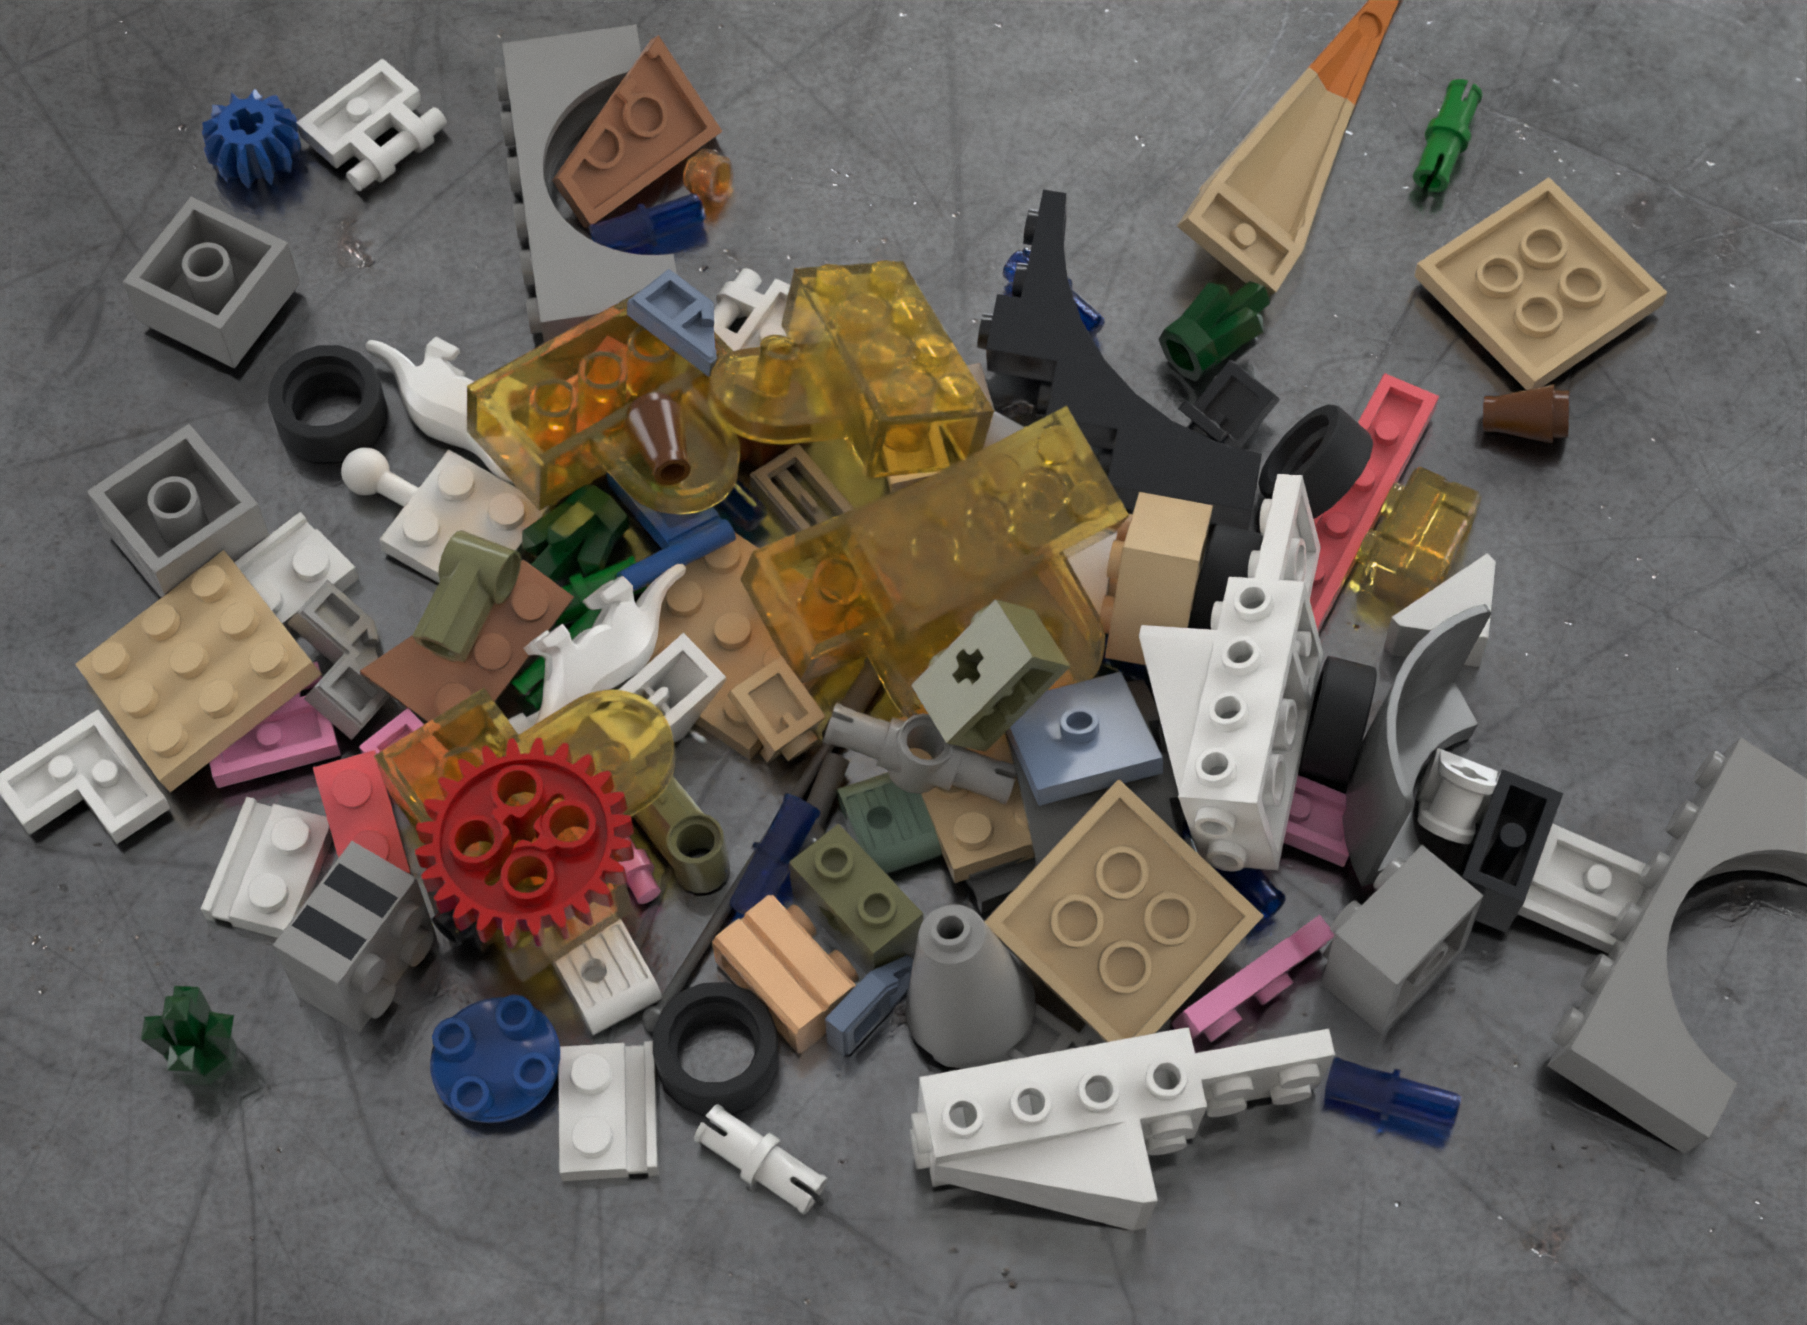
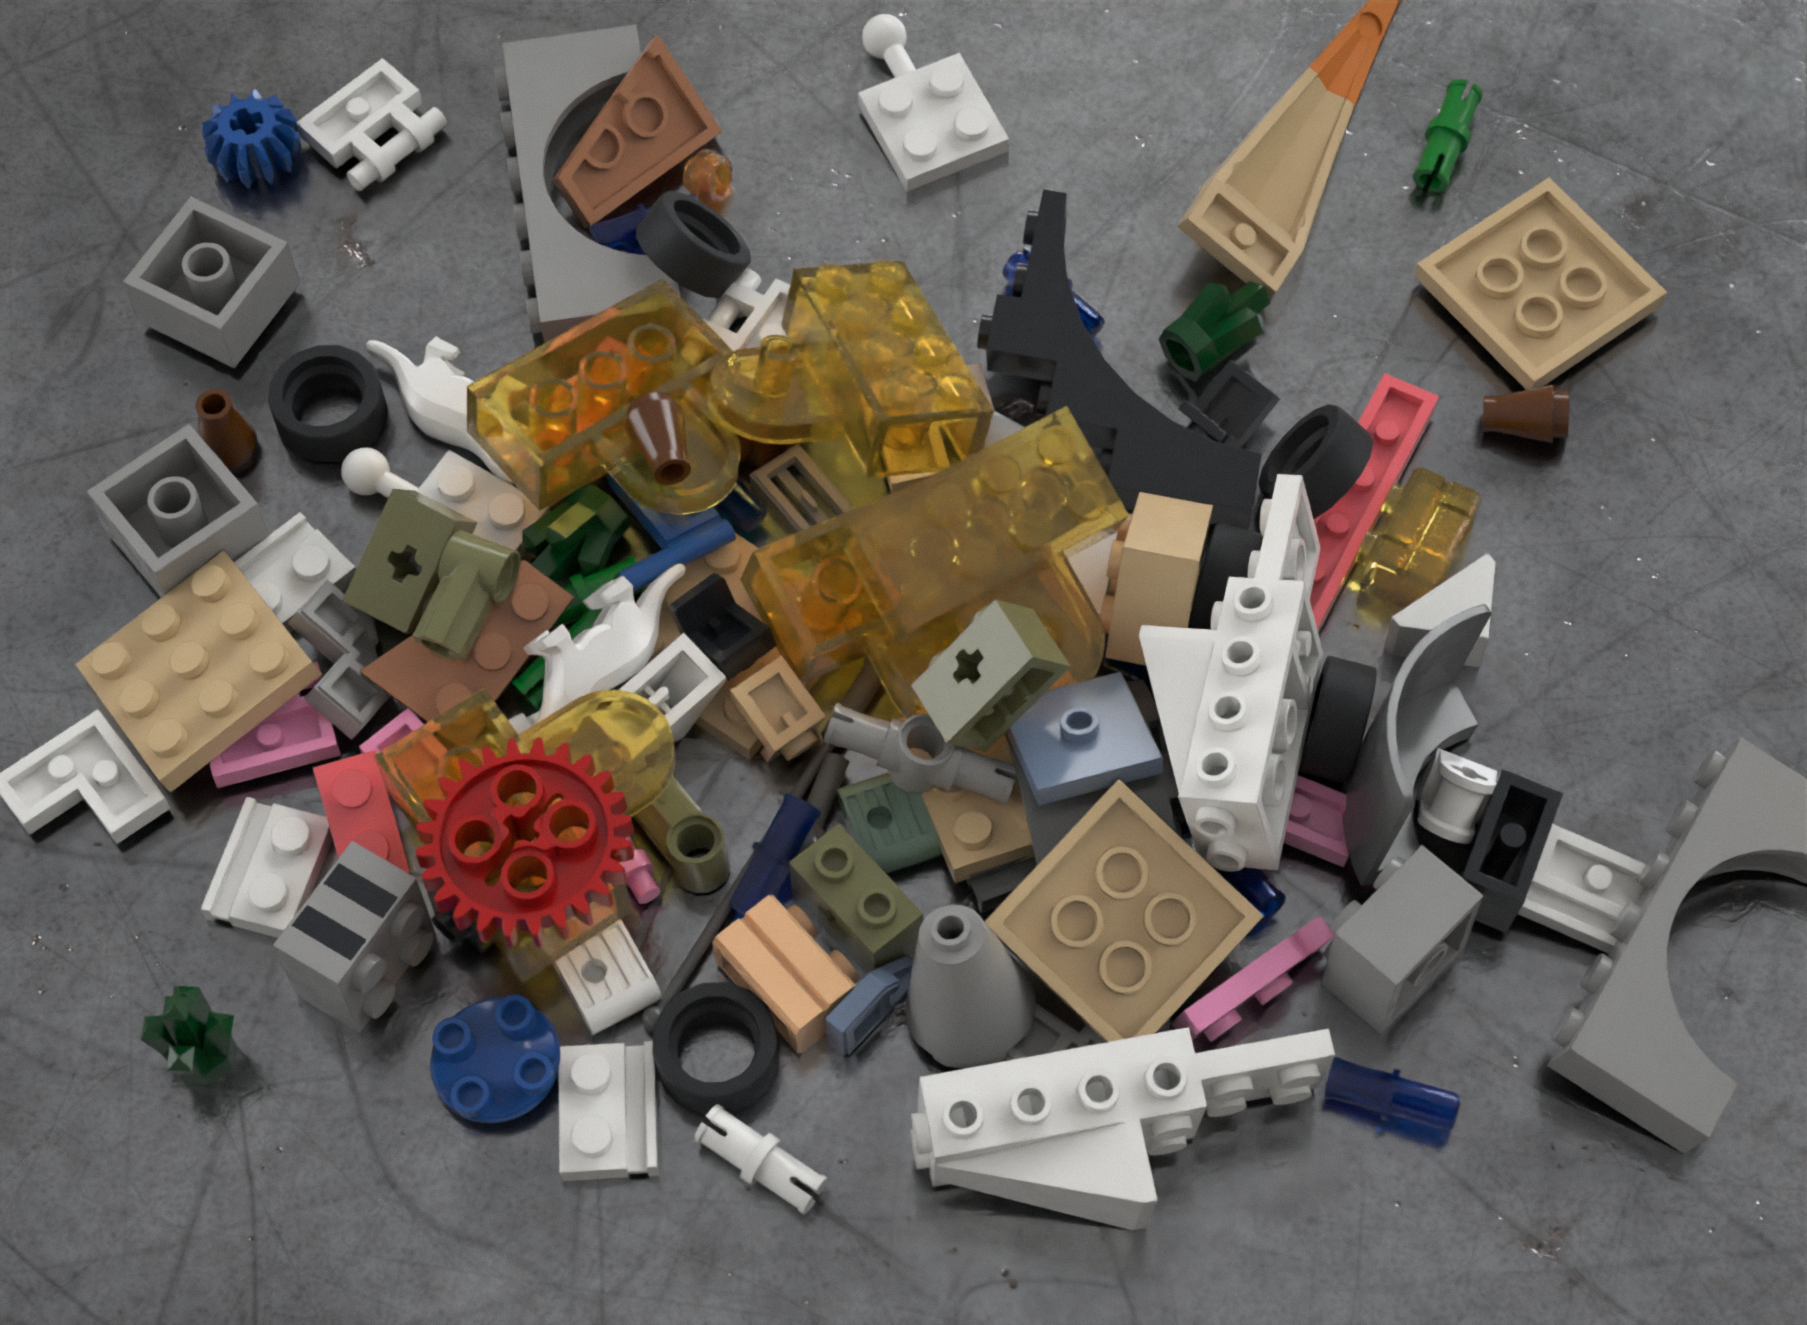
(225, 428): none -> reddish brown cone
(385, 579): none -> olive brick
(678, 318): sand blue tile -> none
(693, 244): none -> black tyre
(721, 627): none -> black bracket
(926, 117): none -> white plate

